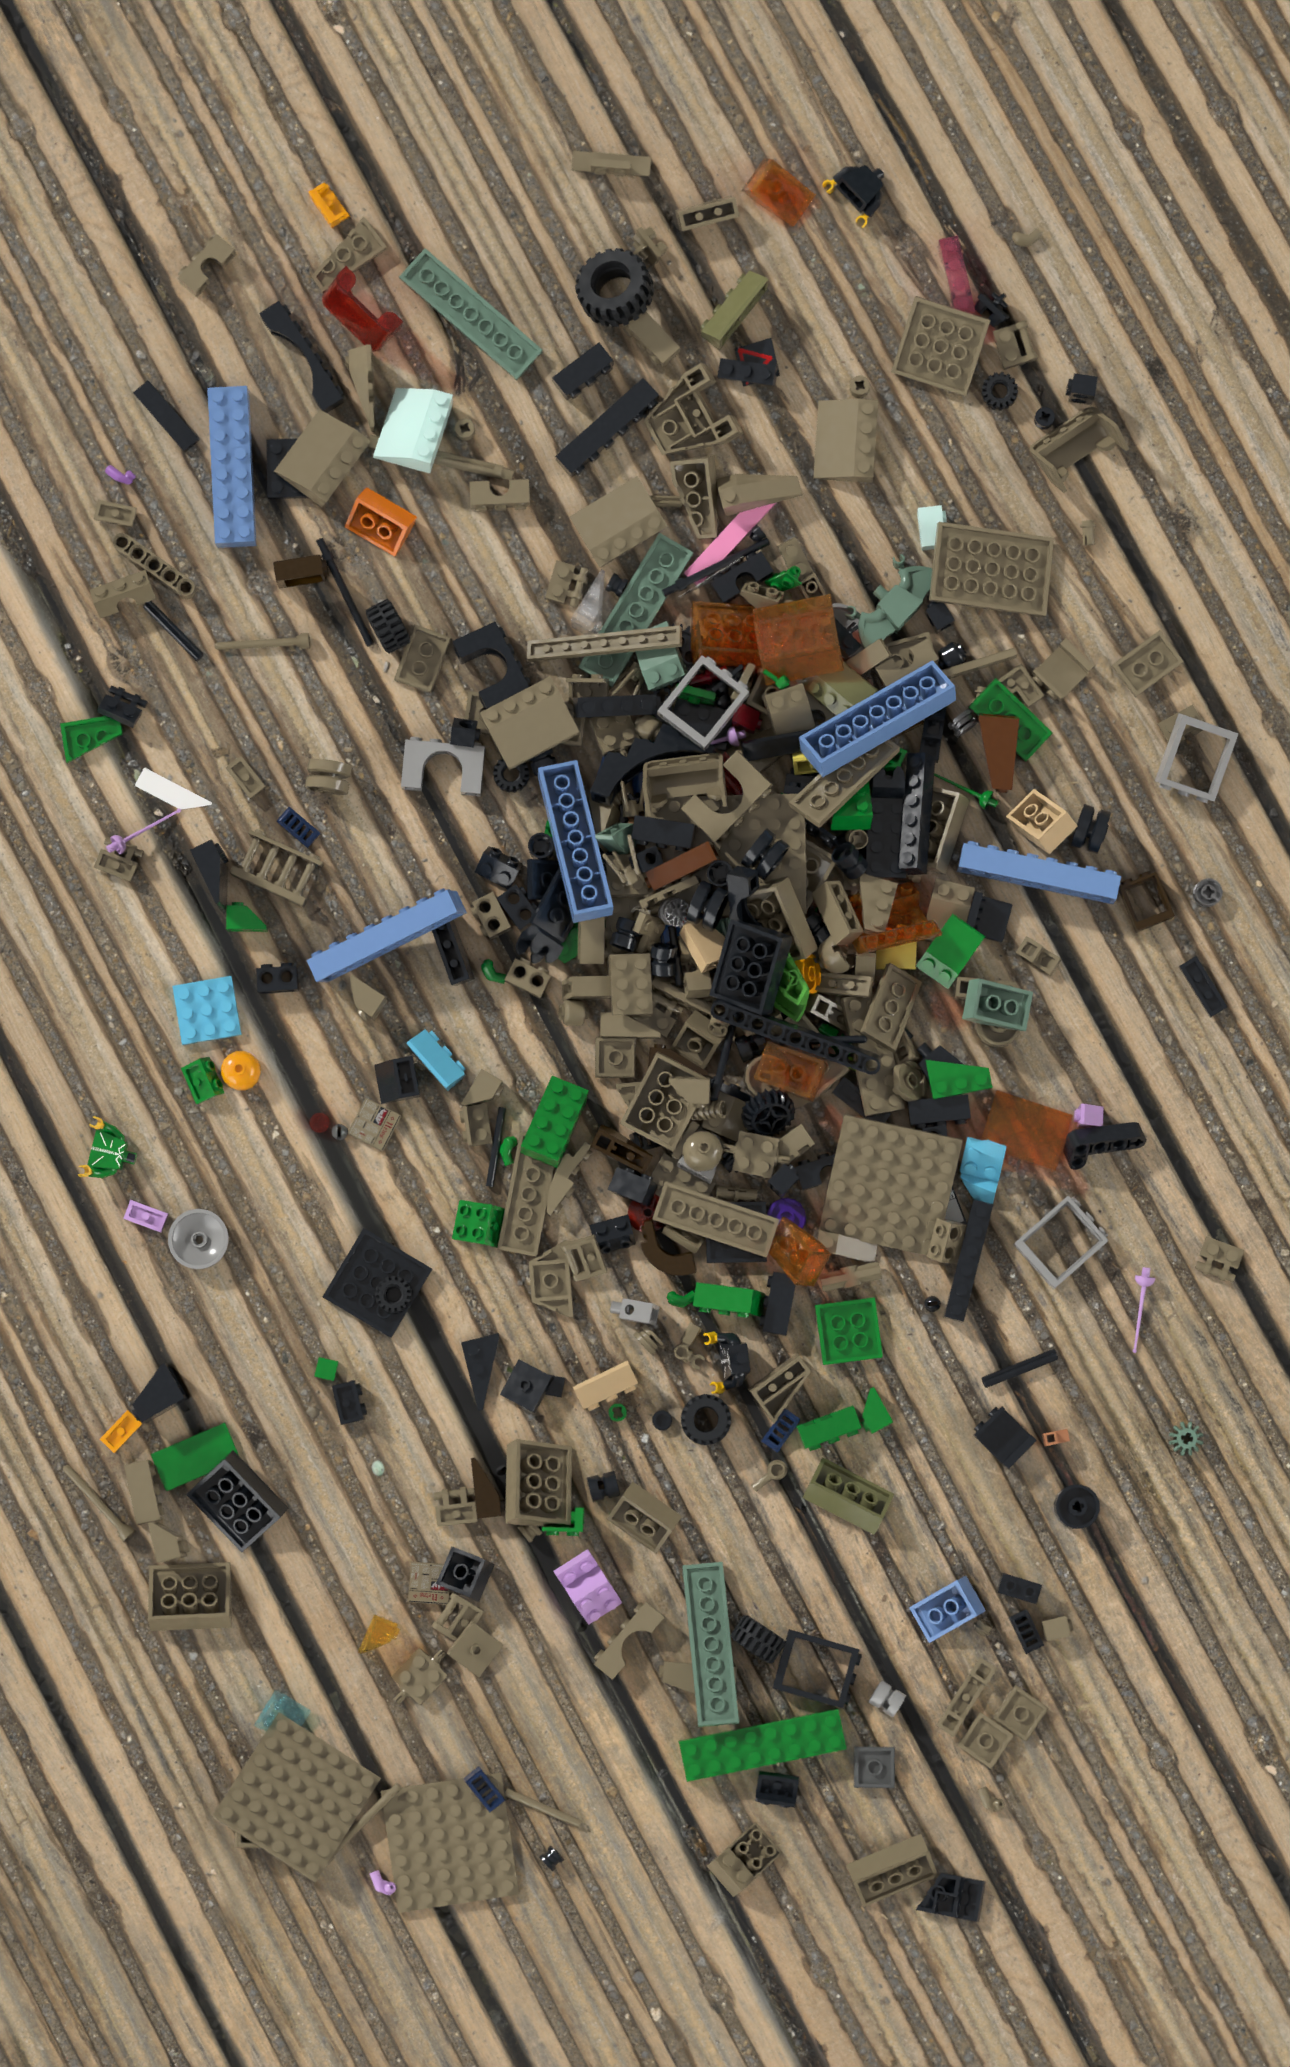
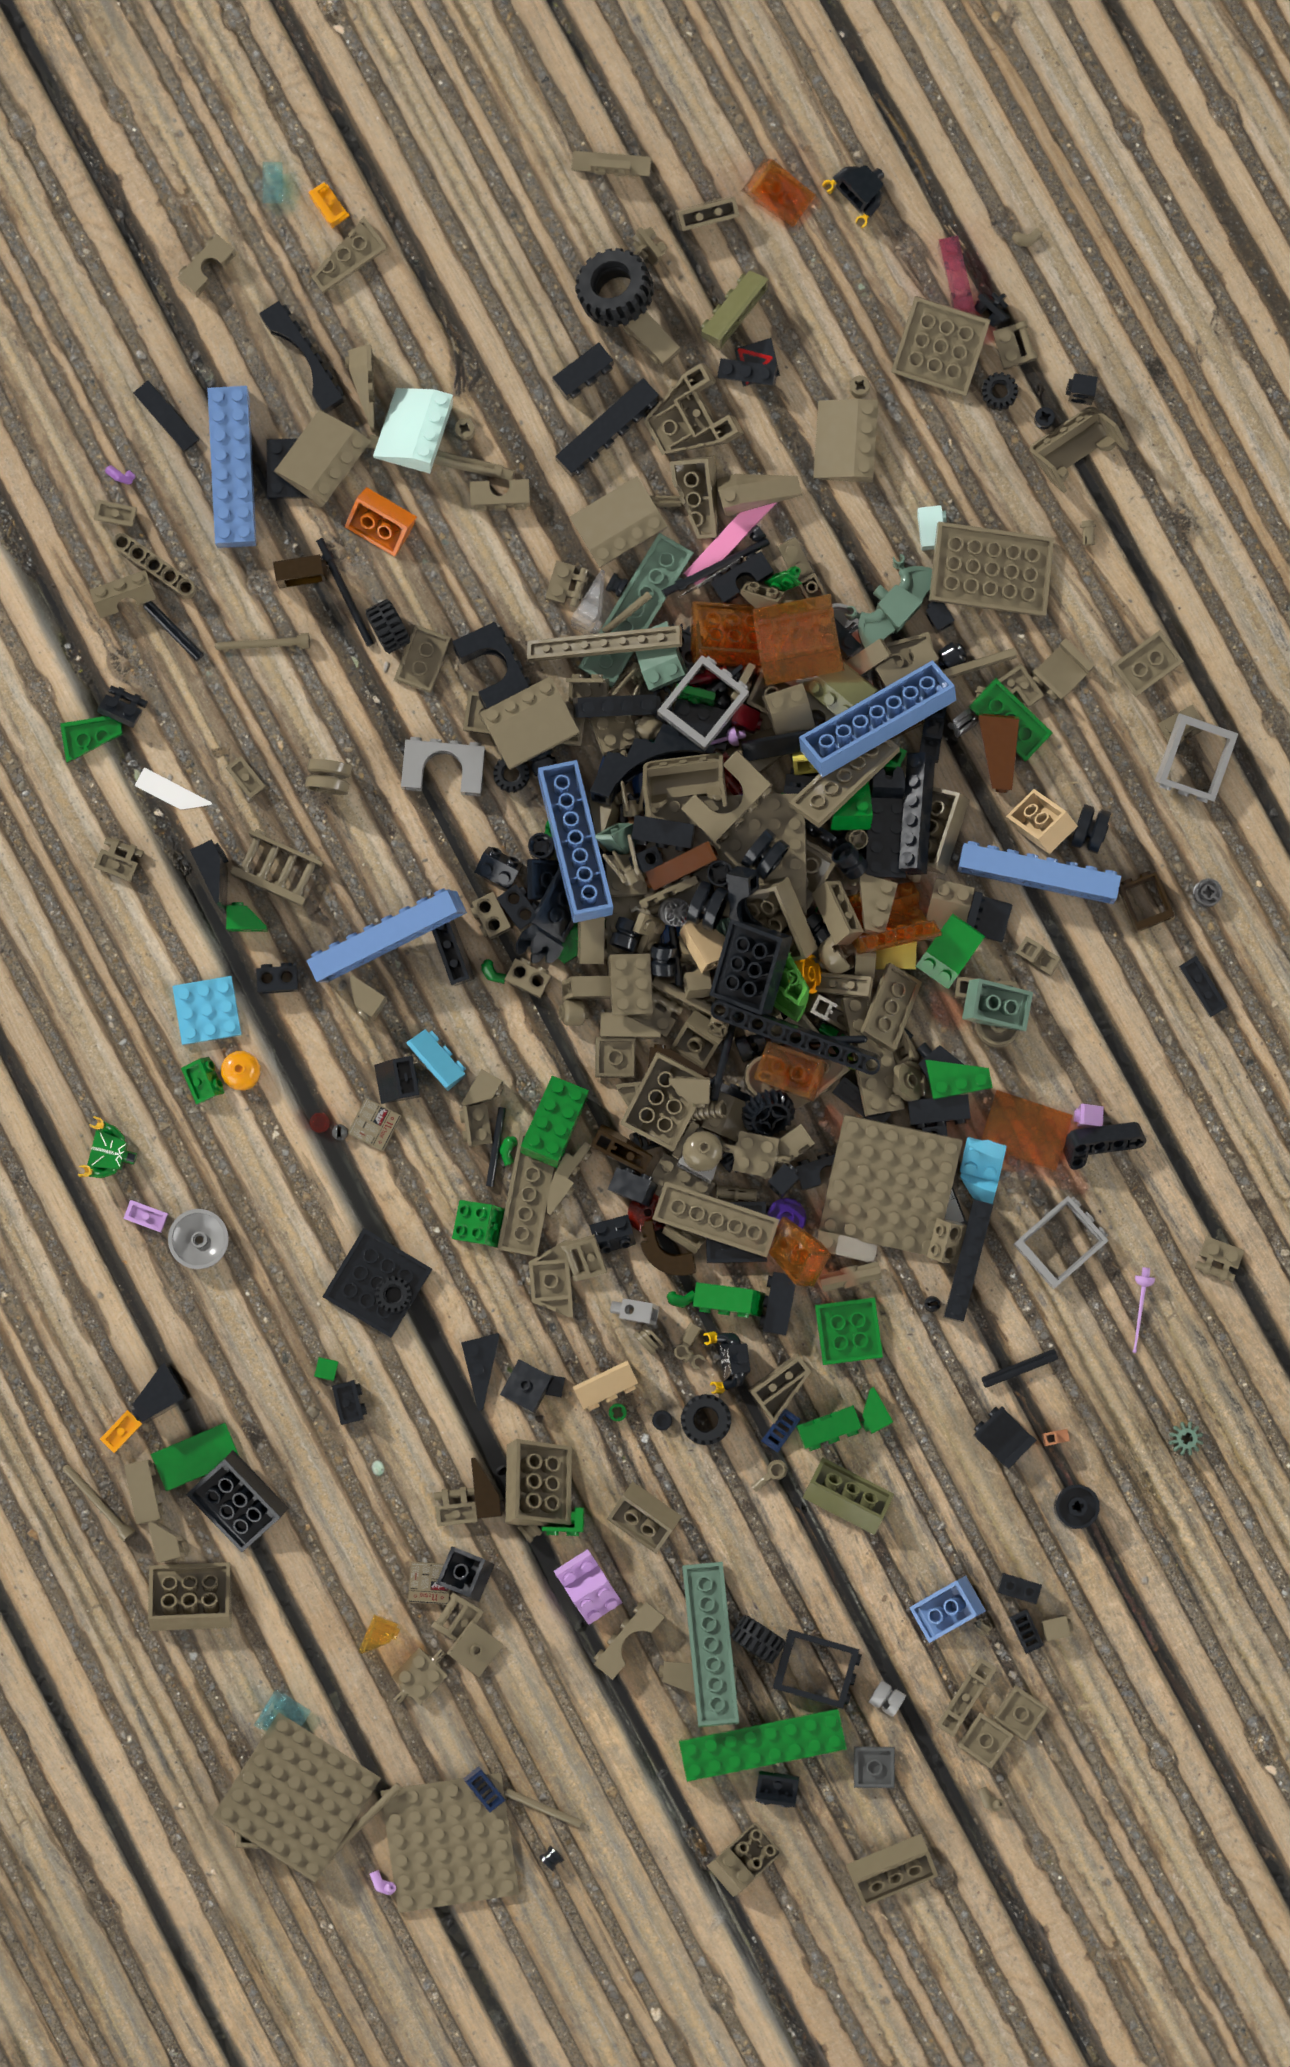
(119, 843): lavender sword -> none
(272, 182): none -> clear light blue slope
(285, 816): dark blue slope -> none
(355, 316): clear red windscreen -> none
(464, 732): black brick -> none
(470, 314): sand green plate -> none
(610, 1483): black wheel -> none
(627, 612): none -> dark tan bar
(781, 682): green hand -> none
(954, 1897): black slope -> none
(984, 799): green sword -> none

